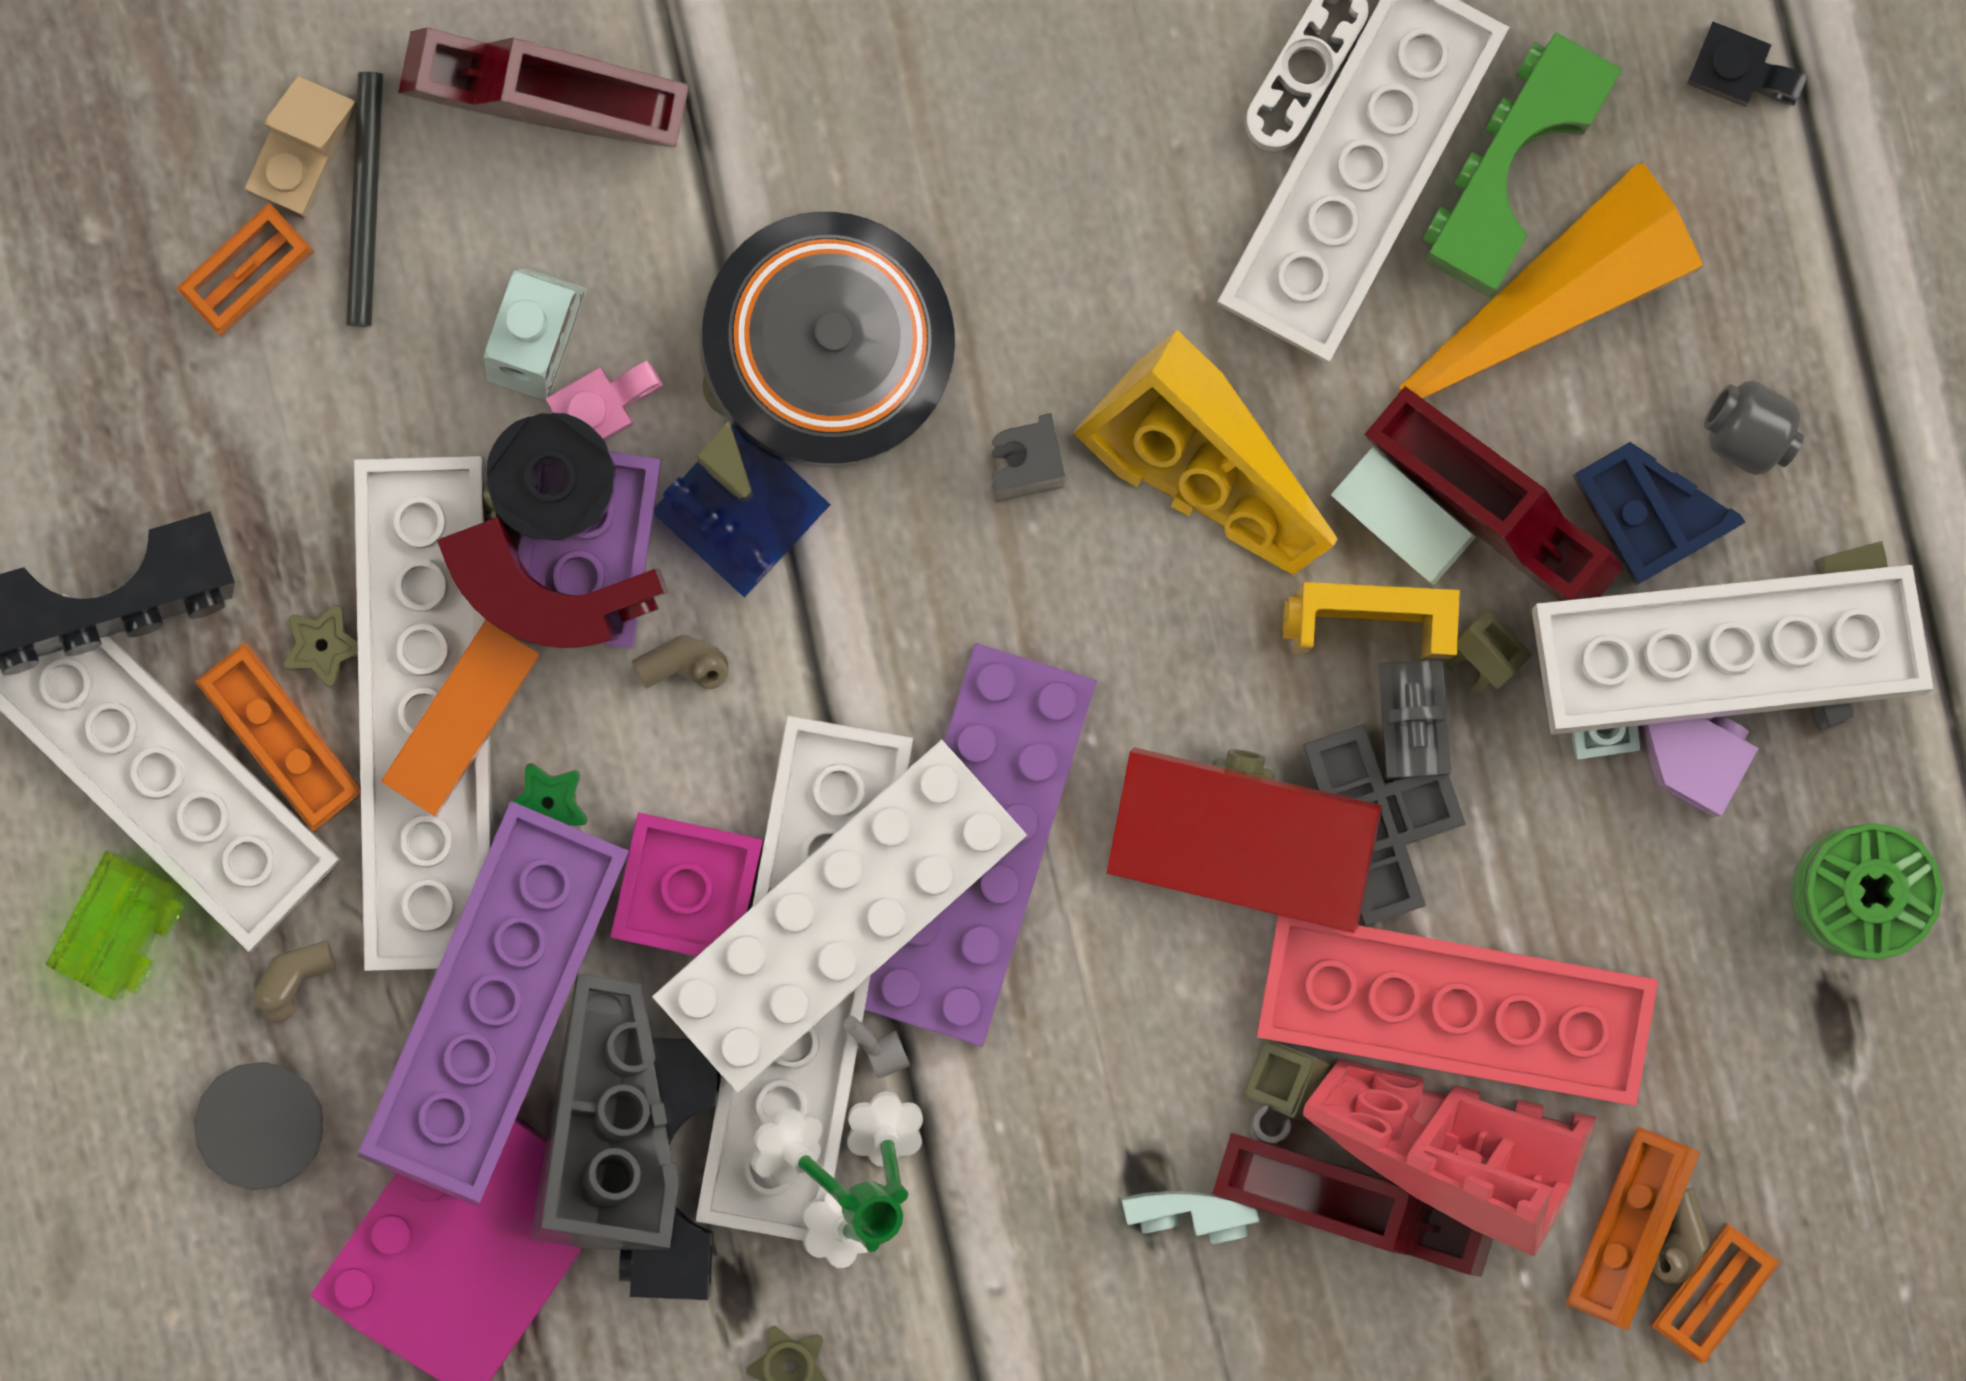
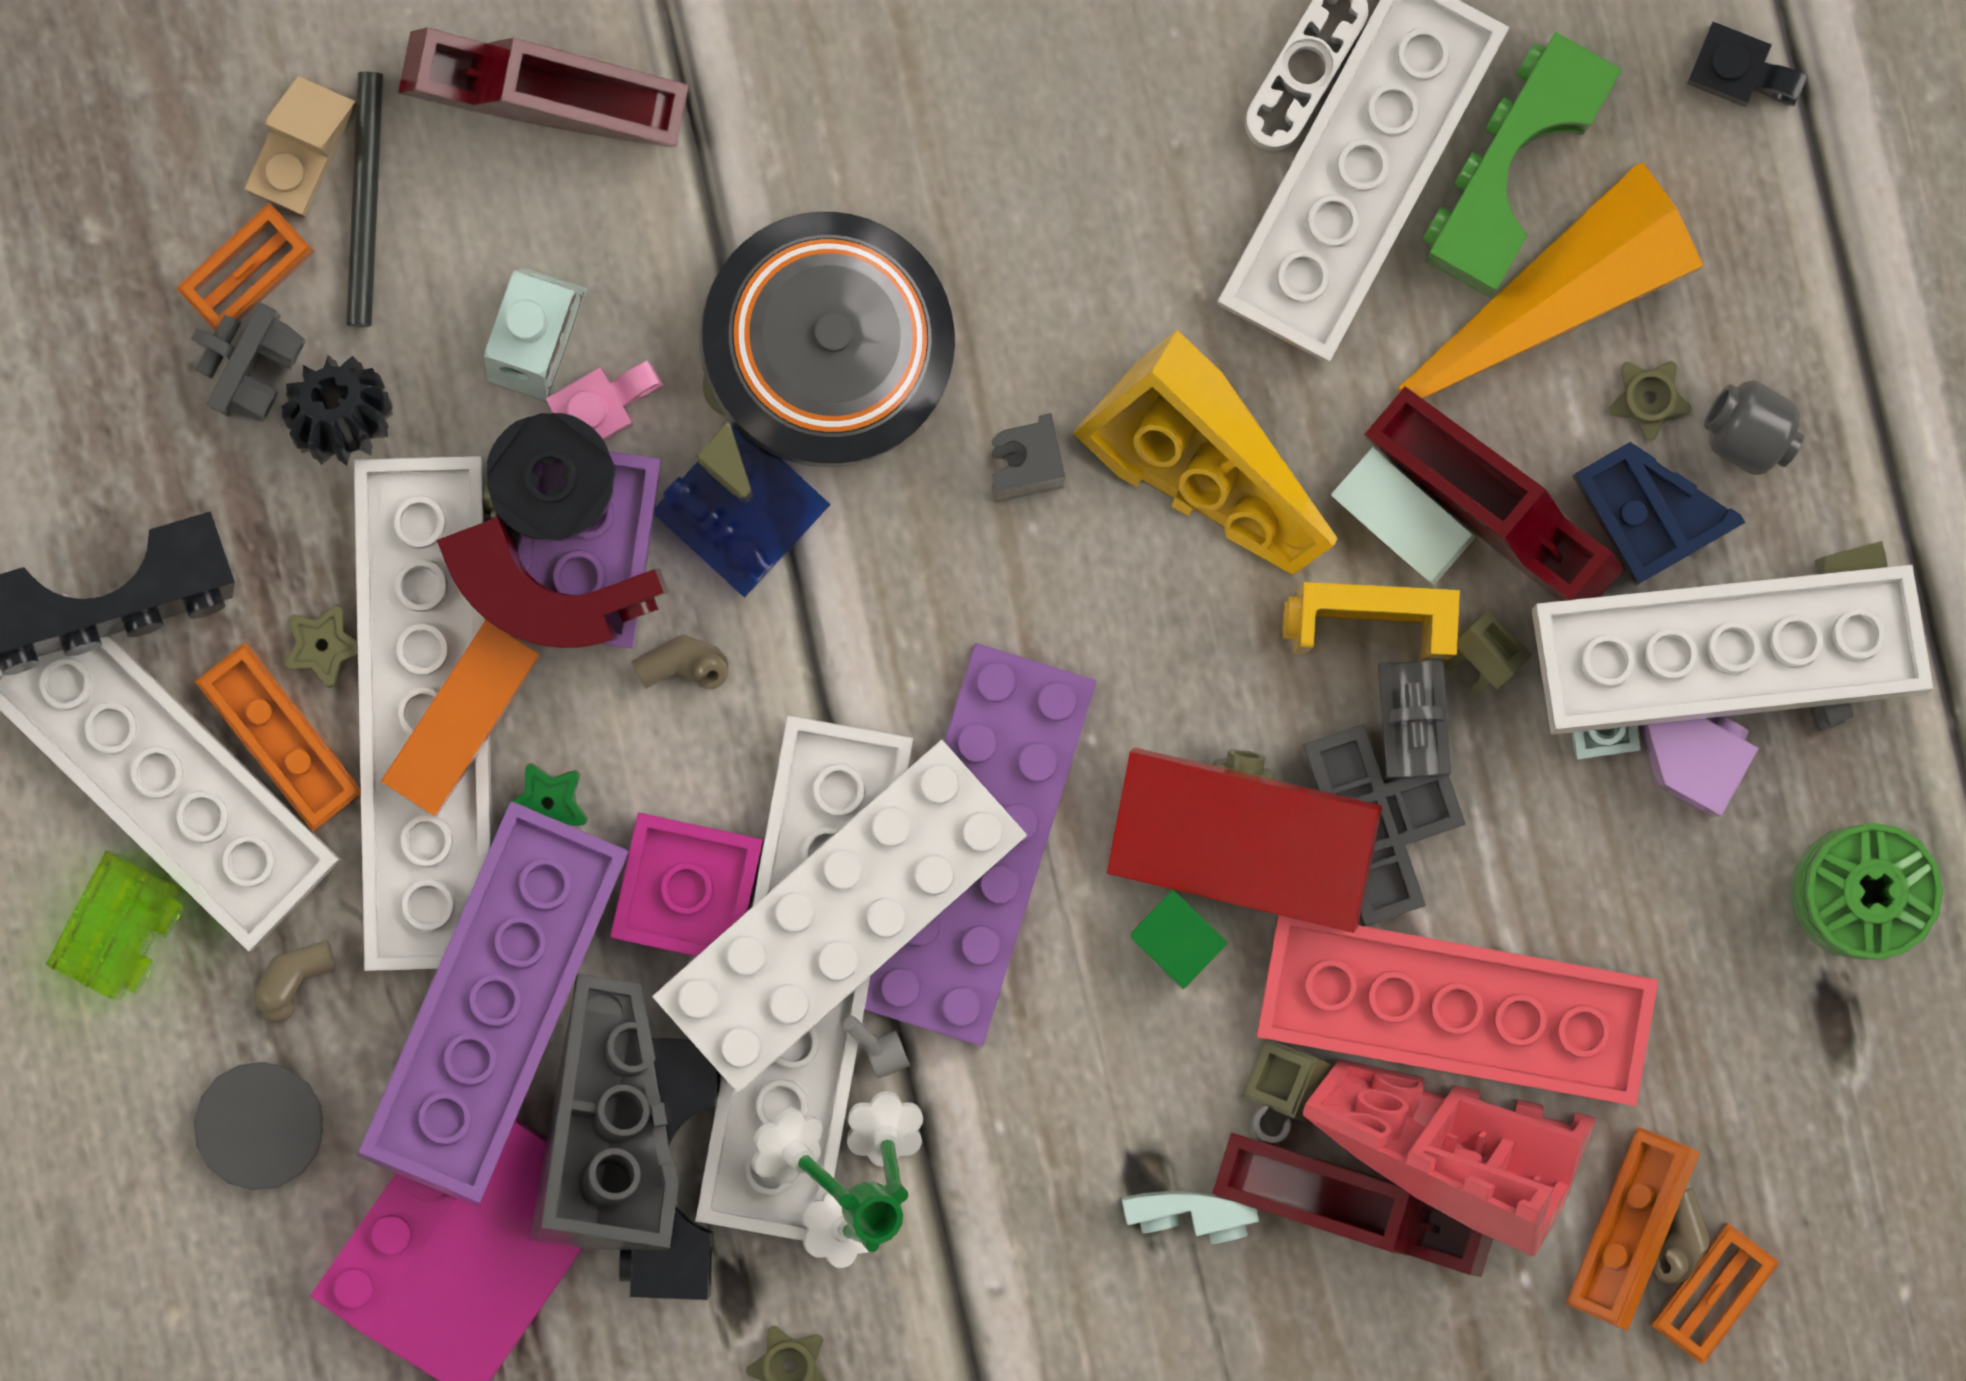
(235, 388): none -> dark grey hips
(337, 410): none -> black gear
(1178, 939): none -> green panel
(1667, 399): none -> olive plate

